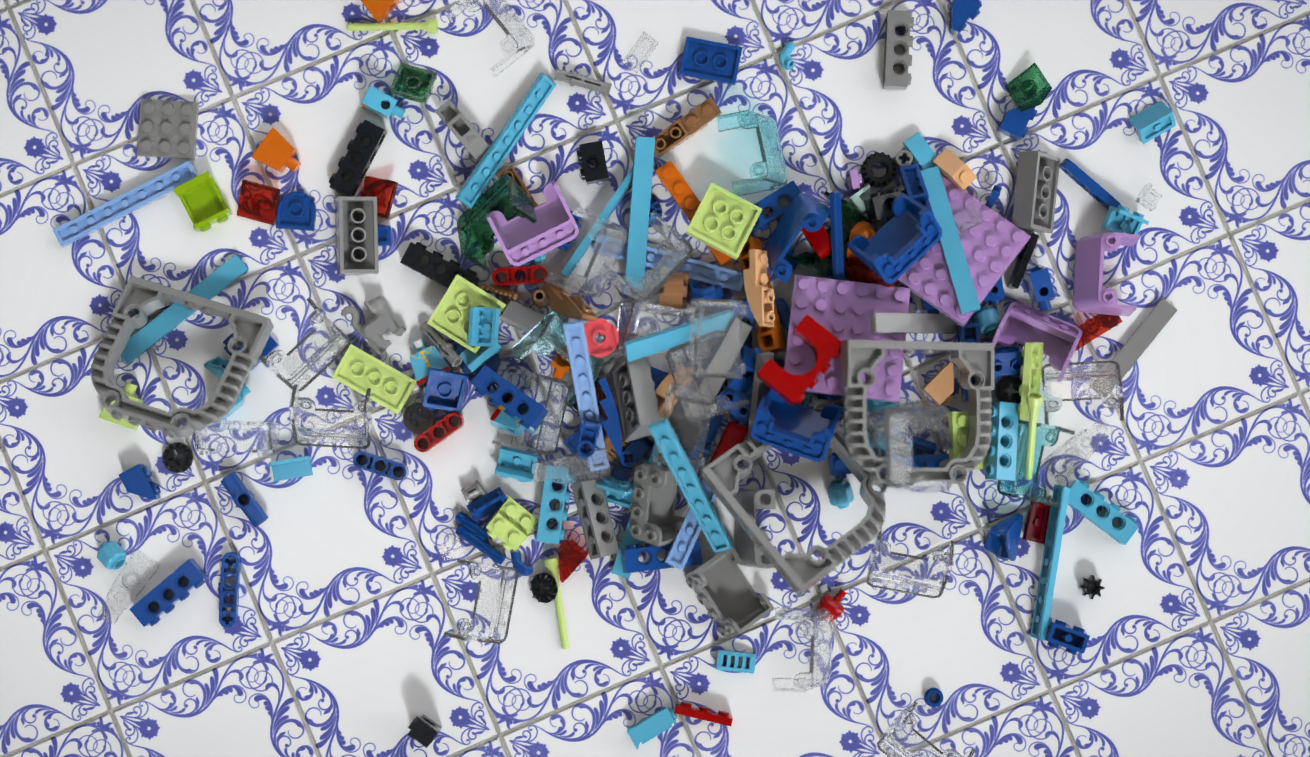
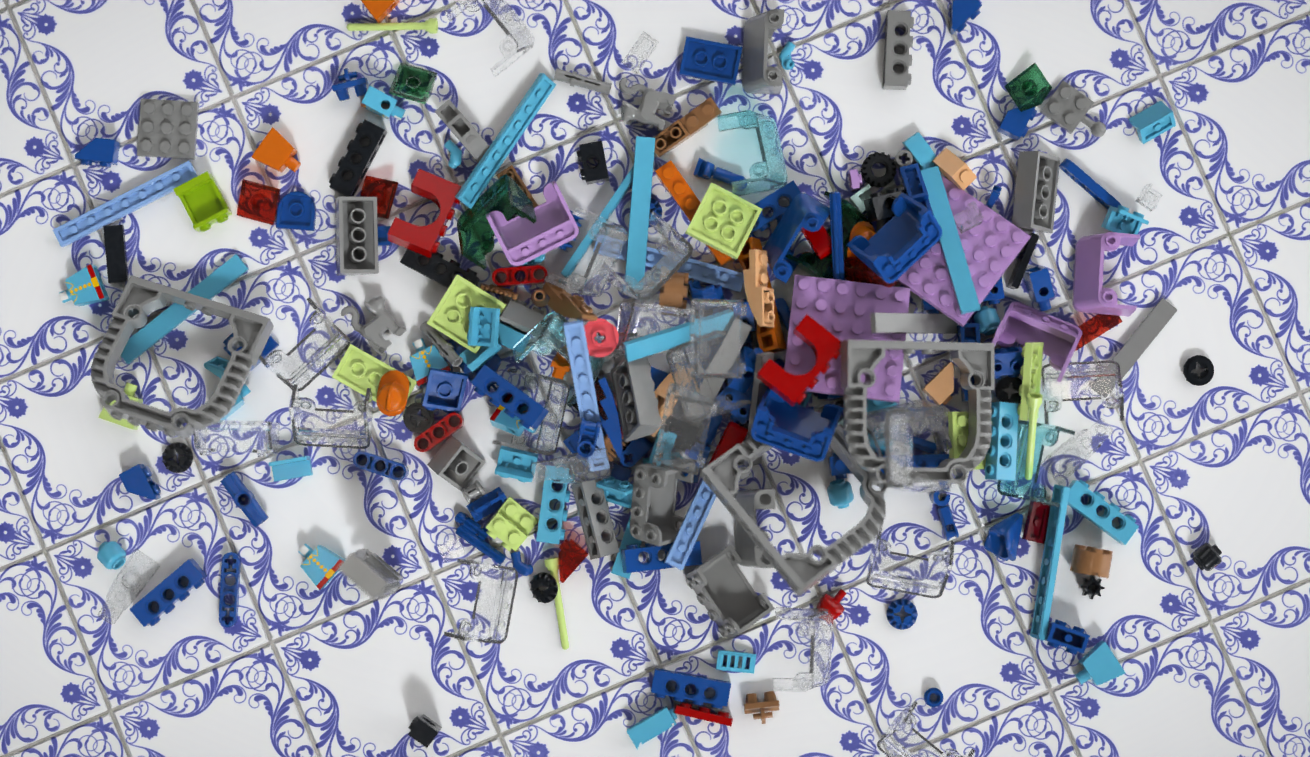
(85, 287): none -> medium azure torso
(99, 151): none -> blue slope
(116, 254): none -> black tile
(320, 564): none -> medium azure torso
(342, 89): none -> blue hips
(371, 574): none -> light grey window
(393, 393): none -> orange piece
(425, 238): none -> red arch
(455, 154): none -> medium azure arm
(456, 463): none -> light grey slope
(508, 336): none -> medium azure slope
(649, 104): none -> light grey animal
(690, 485): medium azure tile -> none
(706, 170): none -> blue piece
(721, 688): none -> blue brick
(756, 75): none -> light grey windscreen
(761, 708): none -> medium nougat hips
(895, 620): none -> blue gear
(944, 514): none -> blue piece
(1069, 108): none -> light grey plate
(1091, 561): none -> medium nougat brick
(1099, 665): none -> medium azure torso
(1202, 362): none -> black gear
(1207, 556): none -> black head

